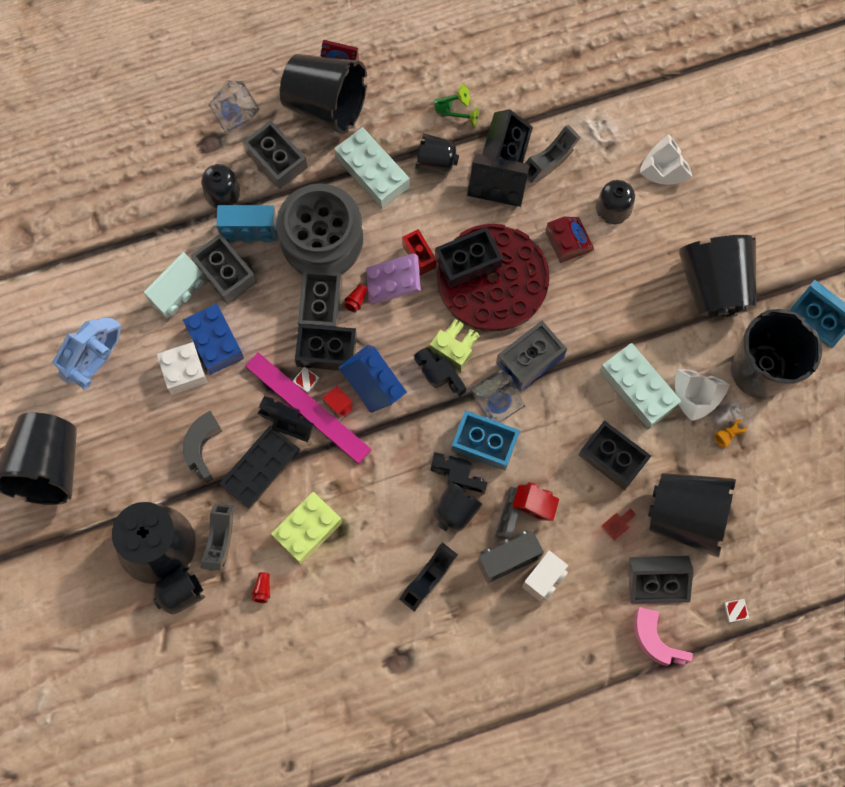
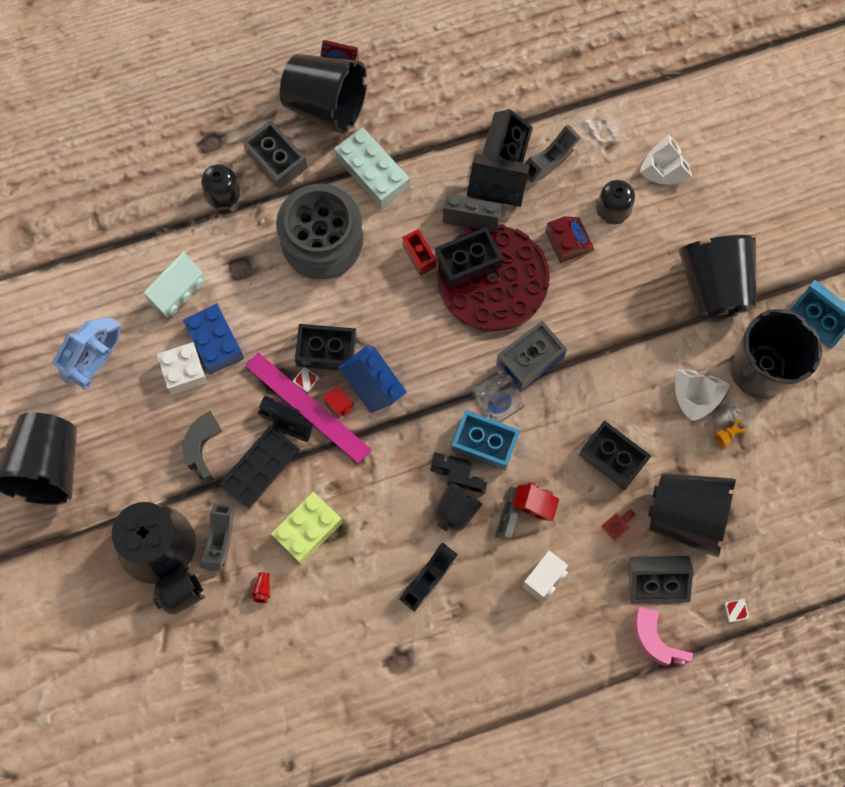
(223, 268): dark grey brick -> none
(233, 105): clear slope -> none
(247, 223): dark azure brick -> none
(320, 298): dark grey brick -> none
(355, 299): red cone -> none
(393, 279): lavender plate -> none
(436, 155): black cylinder -> none
(439, 371): black plate -> none
(443, 105): plant -> none
(447, 346): yellowish green brick -> none
(472, 212): none -> dark grey slope
(509, 556): dark grey brick -> none
(640, 386): light aqua brick -> none

